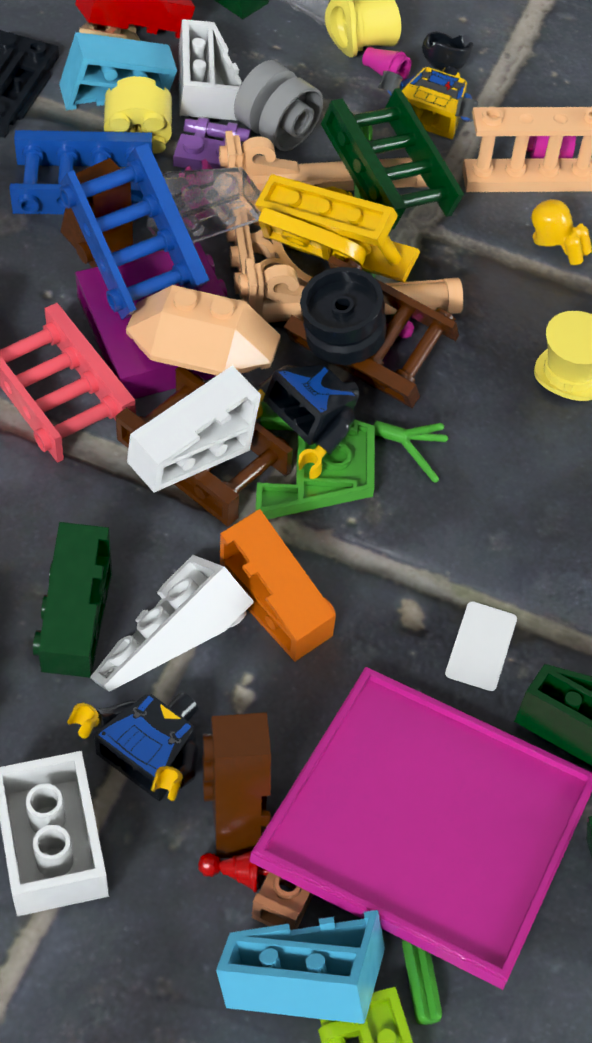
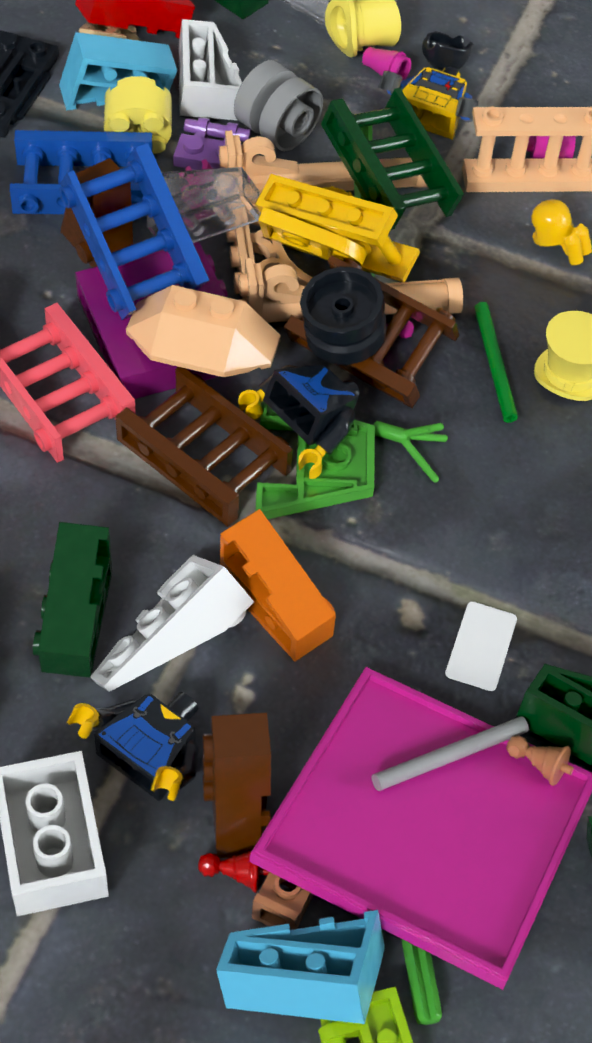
(196, 431): white wedge -> none
(449, 753): none -> light grey bar
(496, 362): none -> green piece
(548, 760): none -> nougat piece

